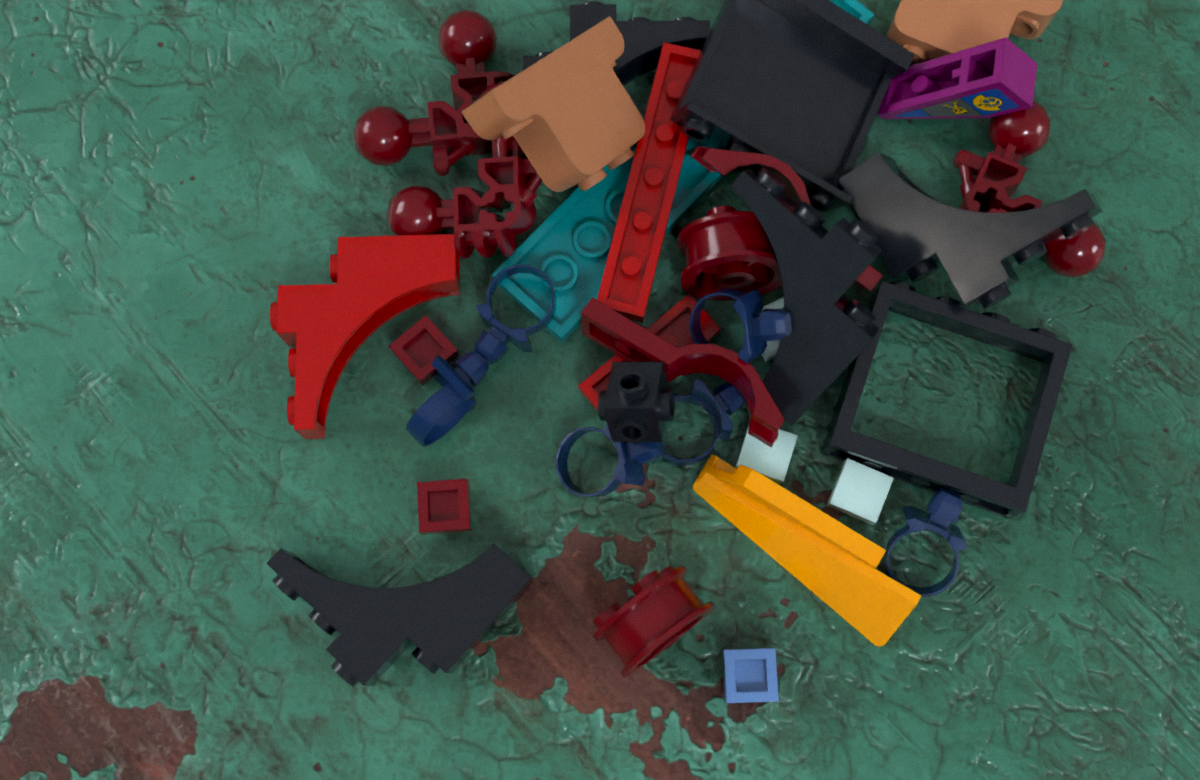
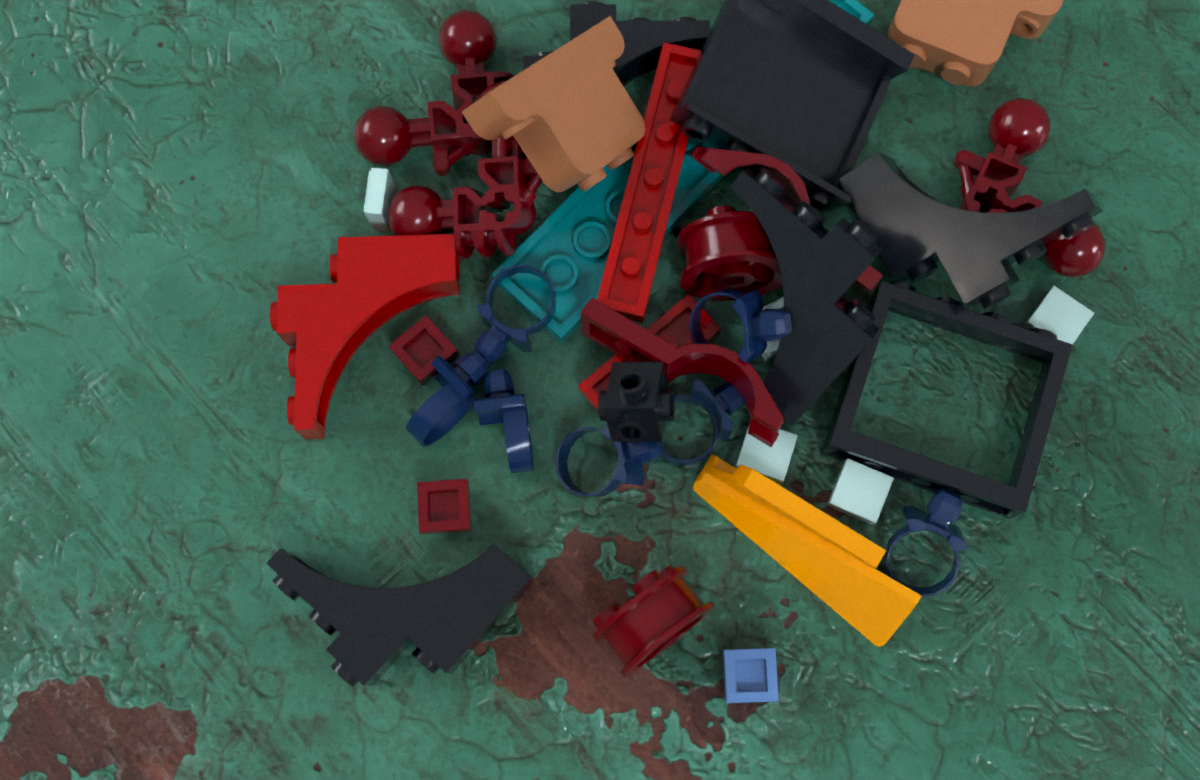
(378, 195): none -> light aqua tile
(506, 407): none -> dark blue piece
(964, 84): magenta slope -> none
(1060, 315): none -> light aqua tile

